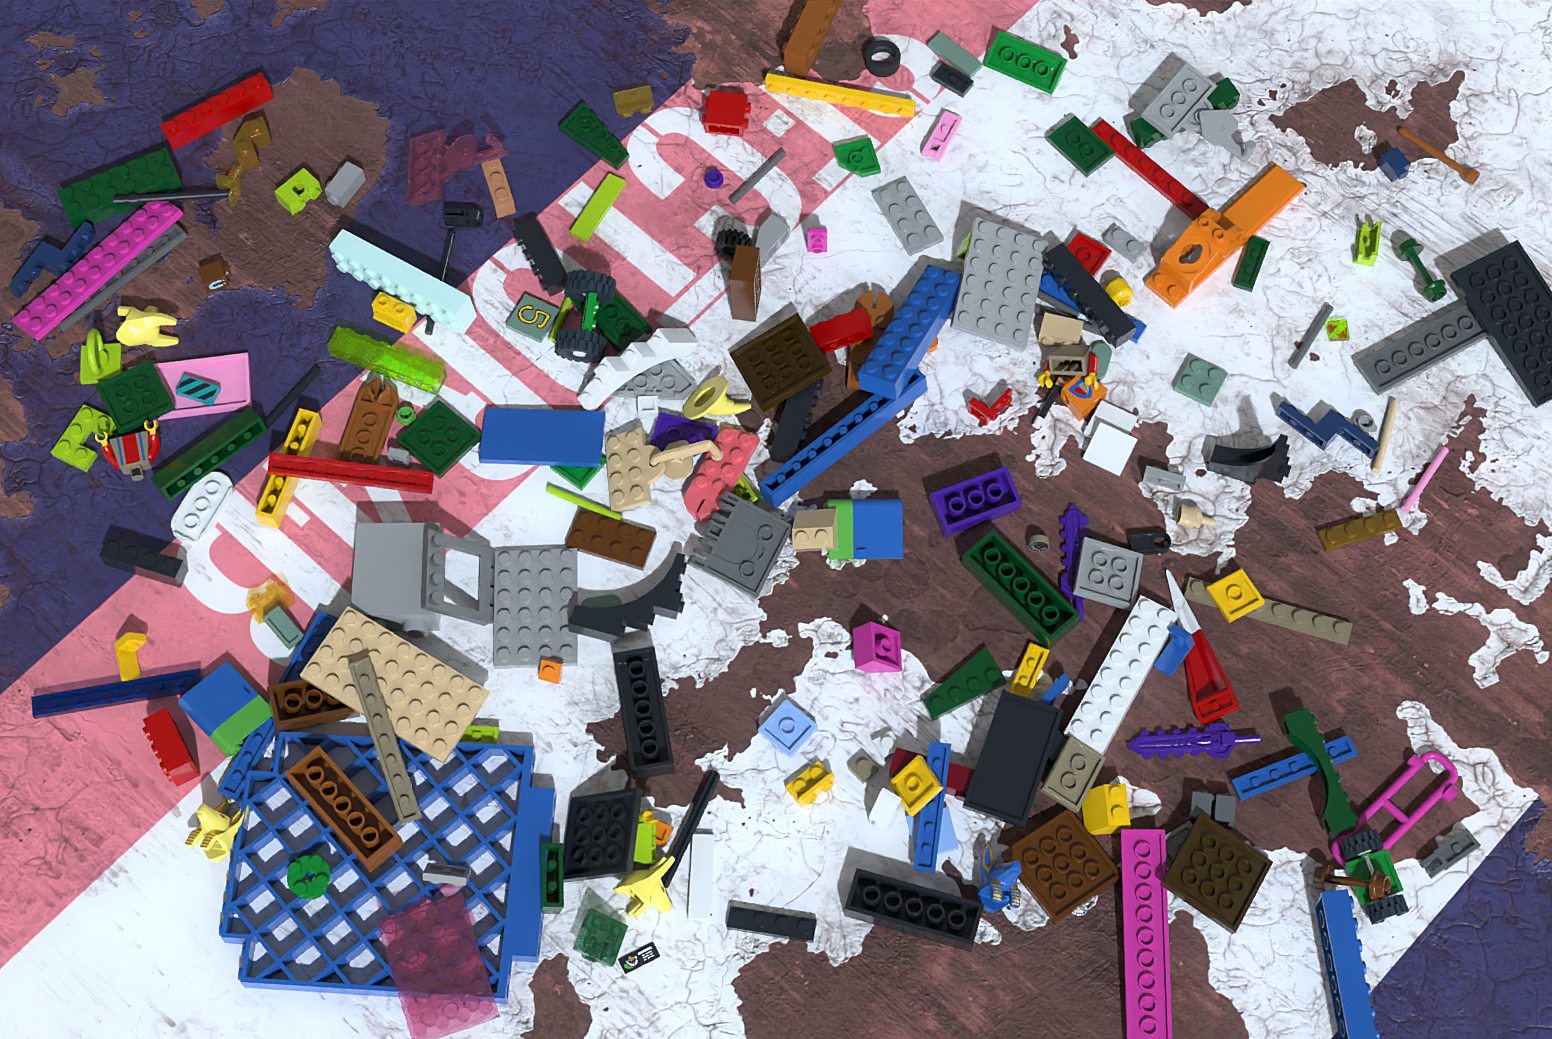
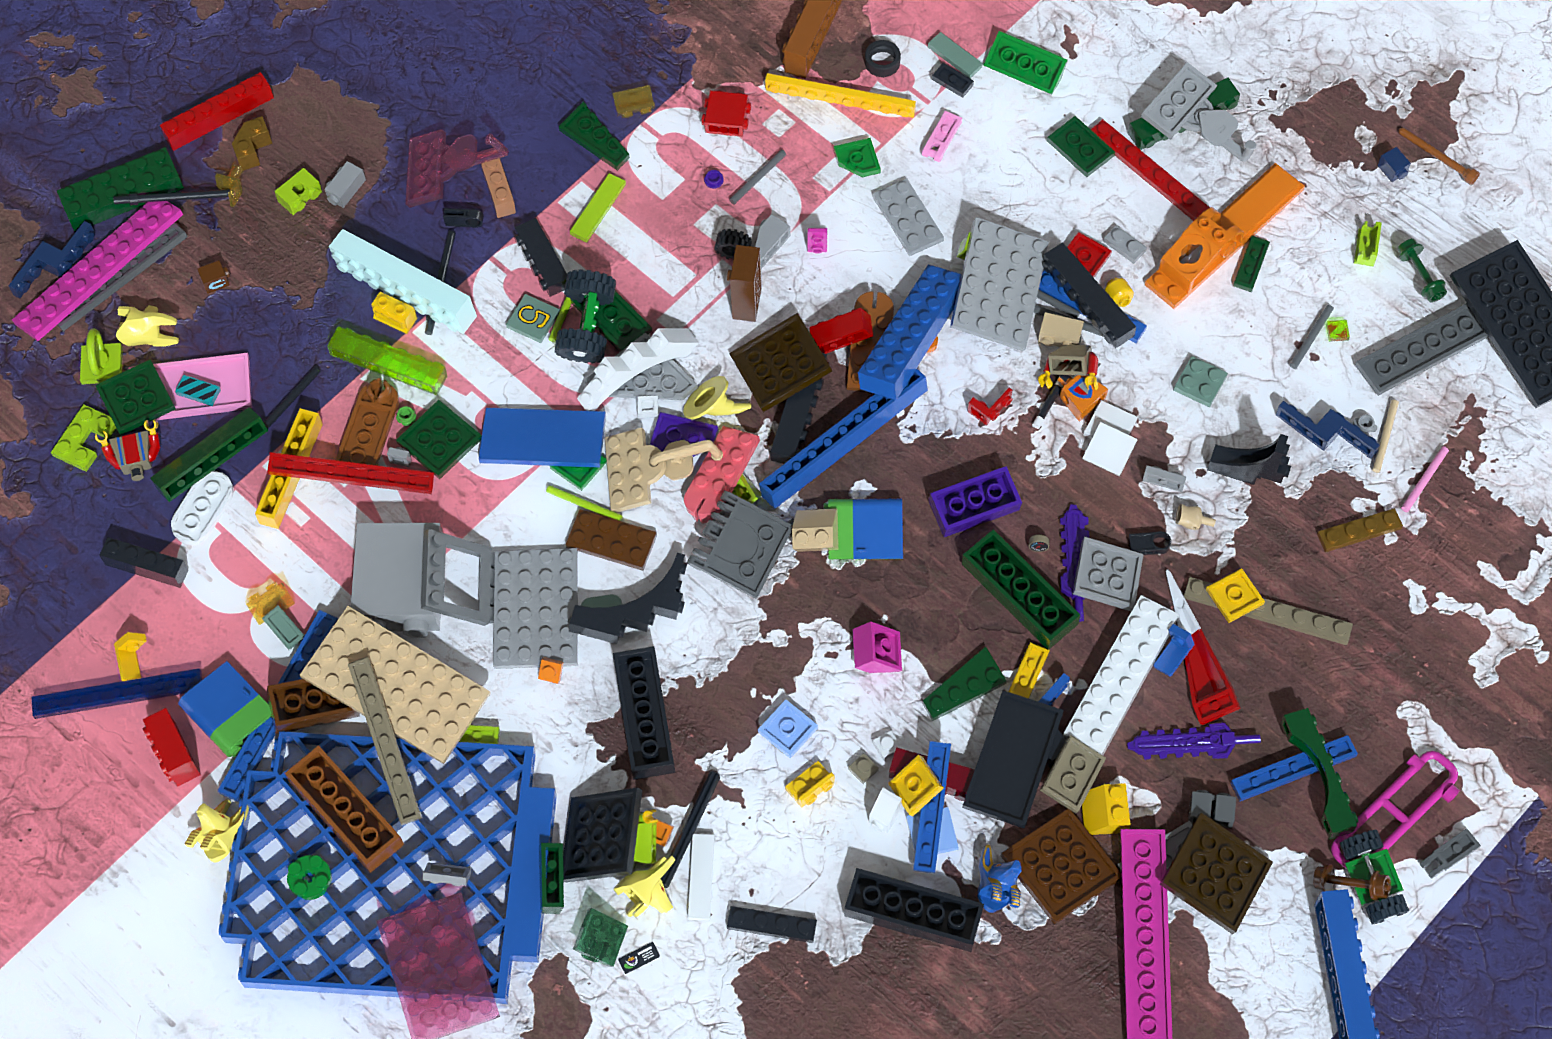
(1104, 355): sand green tile -> none

